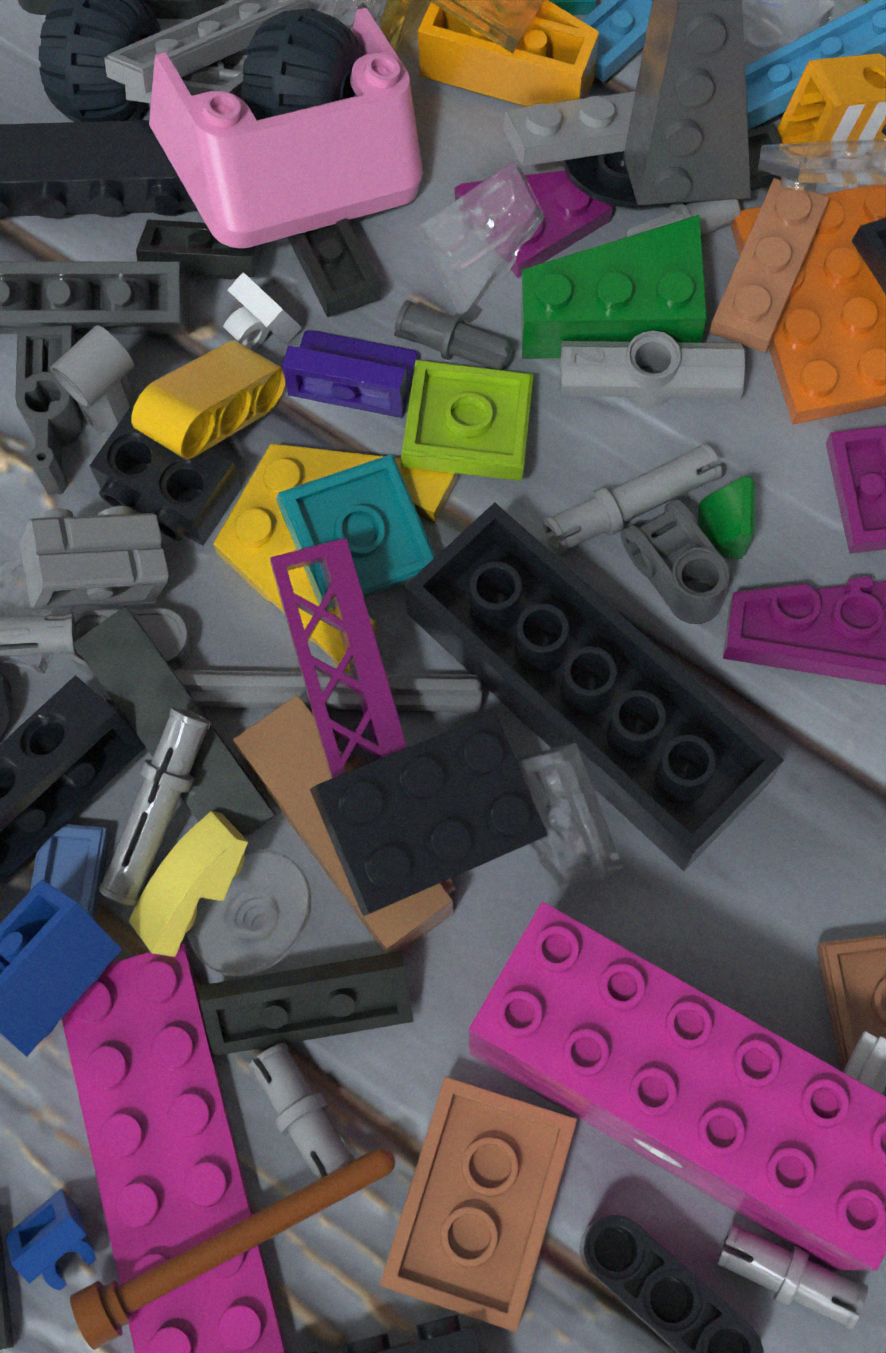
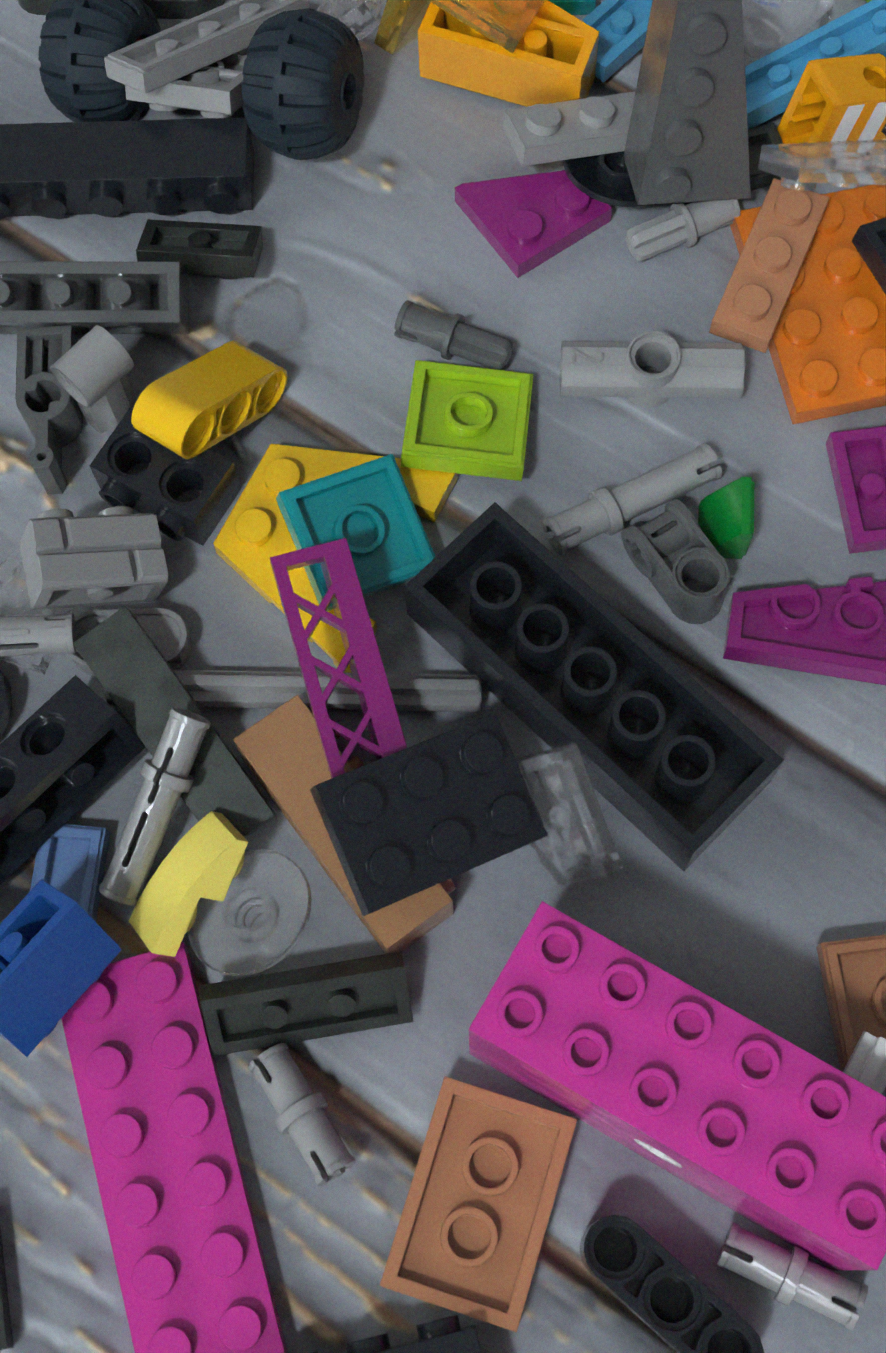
(46, 1237): blue tile -> none
(105, 1309): dark orange piece -> none
(261, 313): white tile -> none
(298, 167): bright pink windscreen -> none
(336, 267): pearl dark grey plate -> none
(350, 373): dark purple panel -> none
(481, 236): clear wing -> none
(617, 291): green wedge -> none

